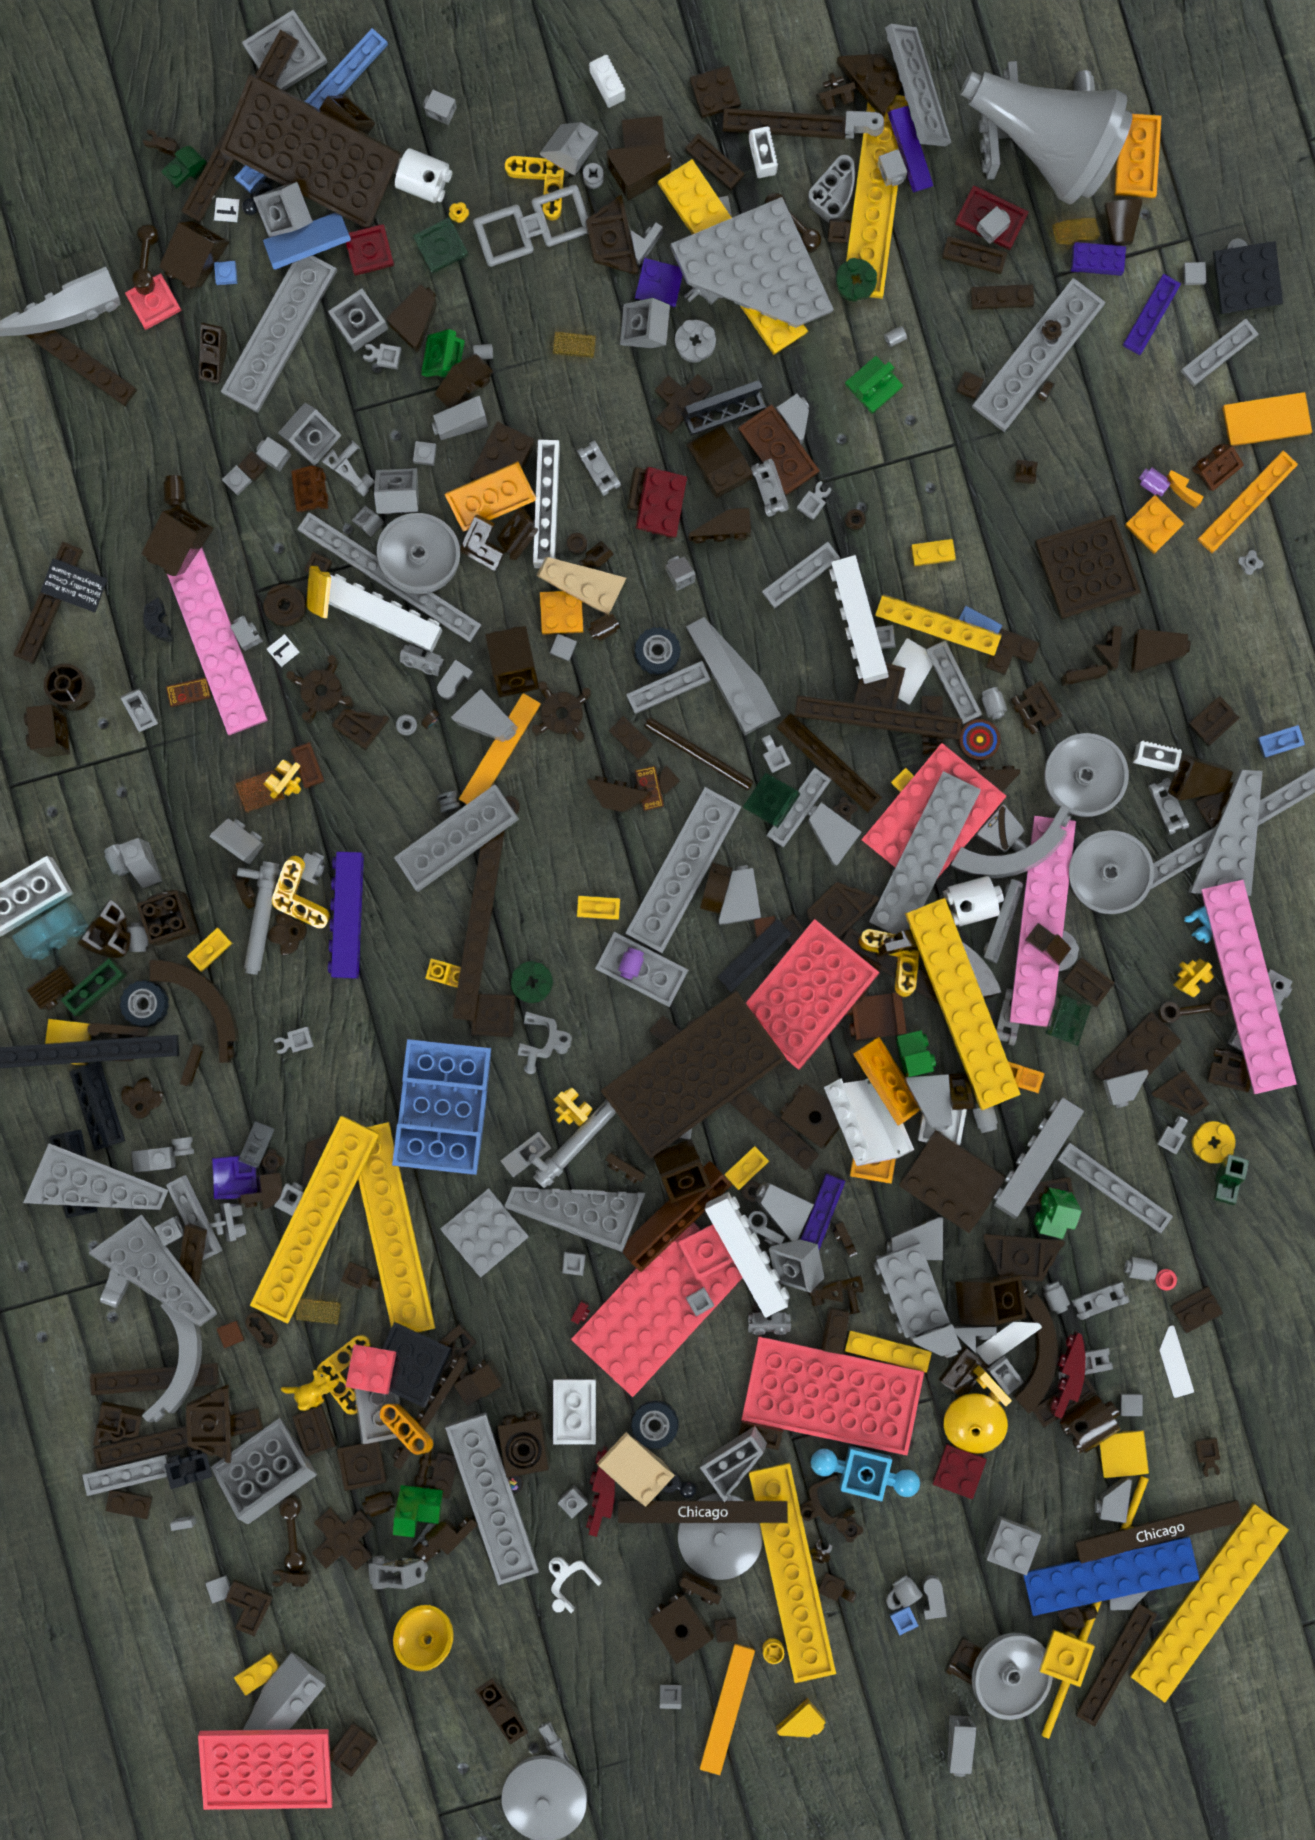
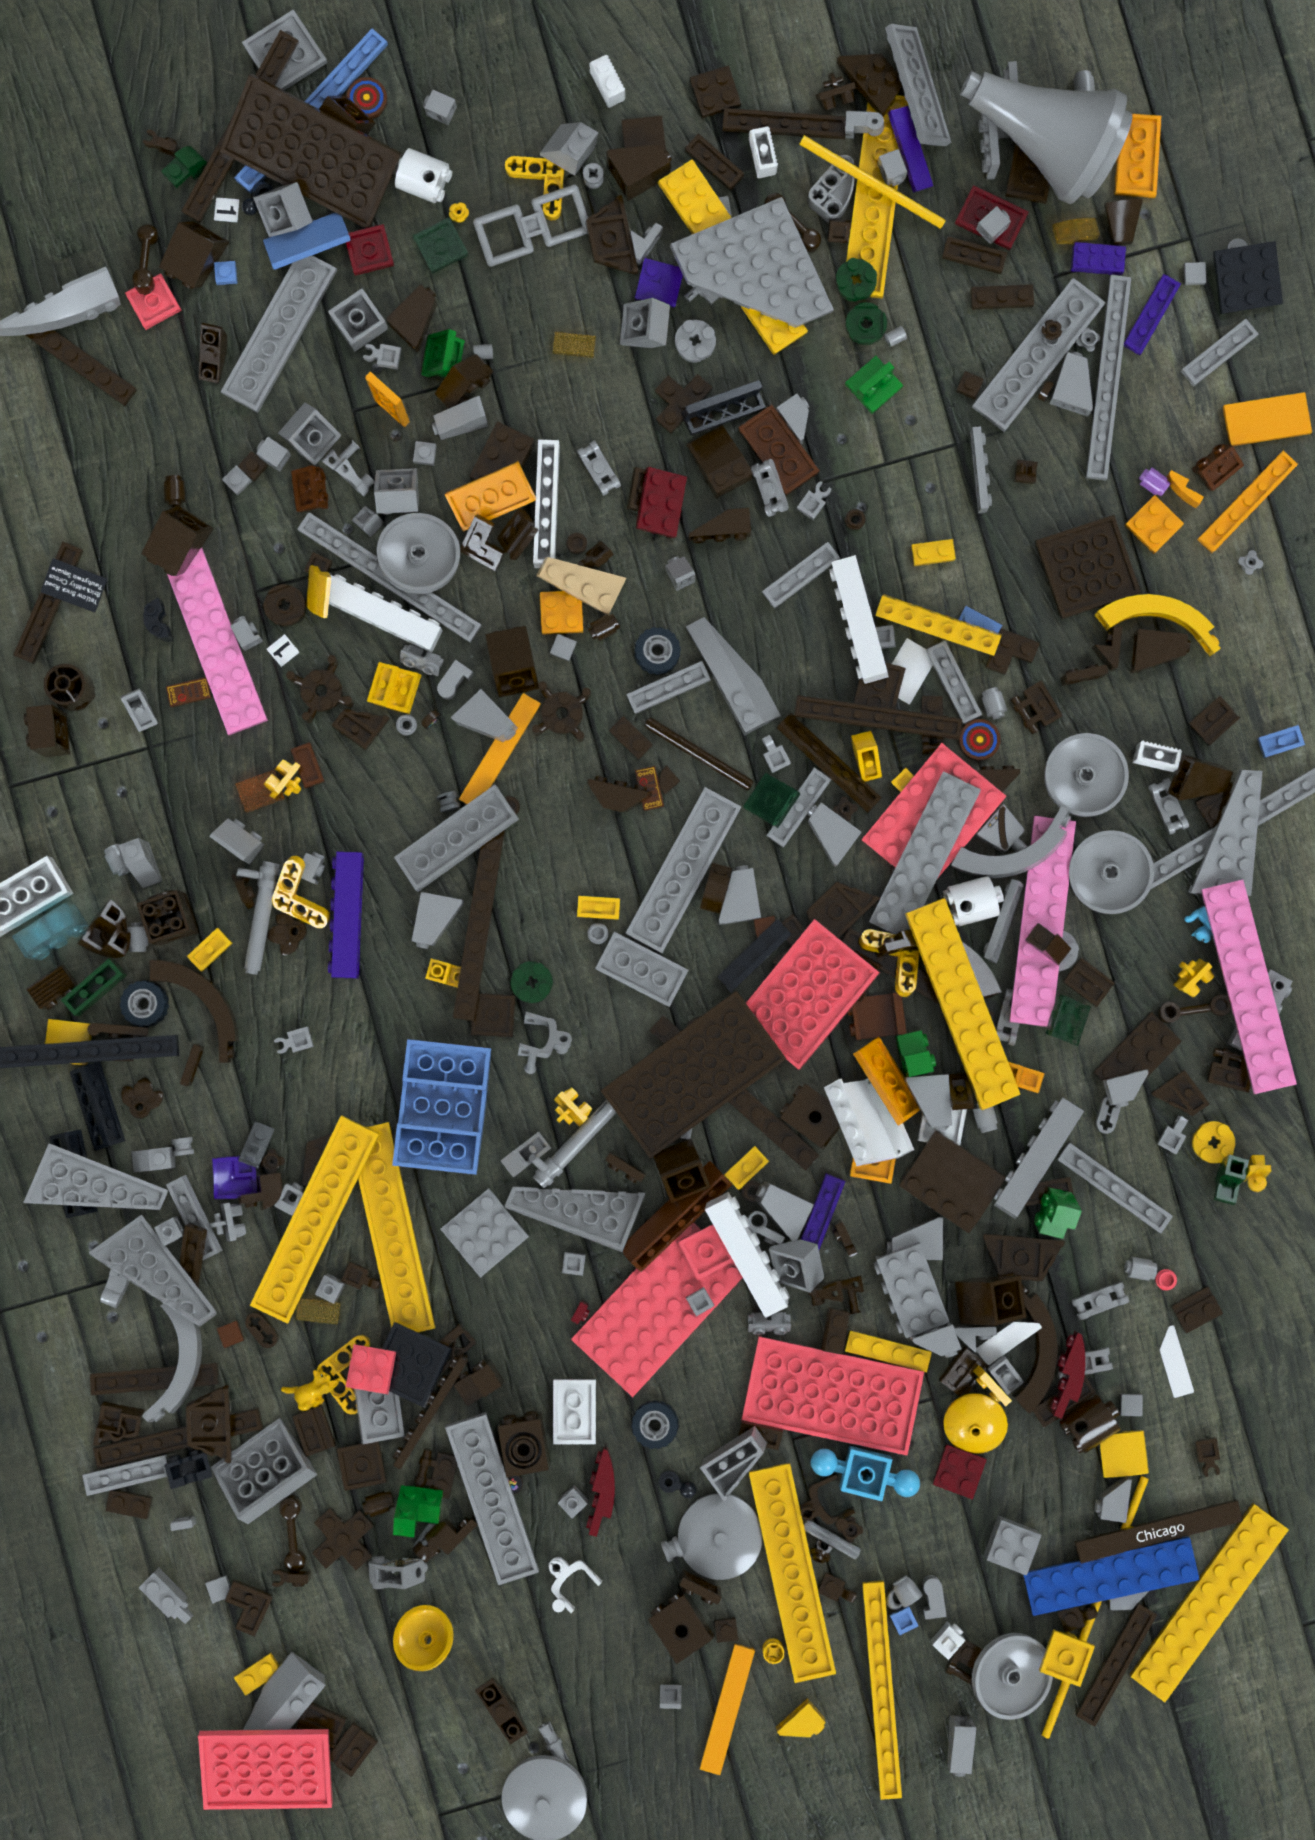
(166, 1596): none -> light grey hinge
(322, 1718): none -> dark brown plate
(330, 1288): none -> light grey brick
(368, 96): none -> reddish brown tile
(387, 399): none -> light orange tile
(394, 688): none -> yellow slope
(396, 1426): light orange beam -> none
(433, 918): none -> light grey slope
(597, 933): none -> light grey plate
(631, 963): medium lavender brick -> none
(636, 1469): tan slope -> none
(672, 1549): none -> light grey wheel
(703, 1512): dark brown tile -> none
(832, 1539): none -> light grey axle
(866, 756): none -> yellow slope
(872, 182): none -> yellow piece
(874, 315): none -> dark green plate
(882, 1690): none -> yellow plate
(948, 1639): none -> white brick
(982, 478): none -> light grey plate
(1026, 180): none -> dark brown plate
(1056, 1297): light grey brick -> none
(1073, 385): none -> light grey slope
(1092, 335): none -> light grey plate
(1101, 1116): none -> light grey beam
(1108, 377): none -> light grey plate
(1164, 608): none -> yellow arch
(1257, 1173): none -> yellow hips

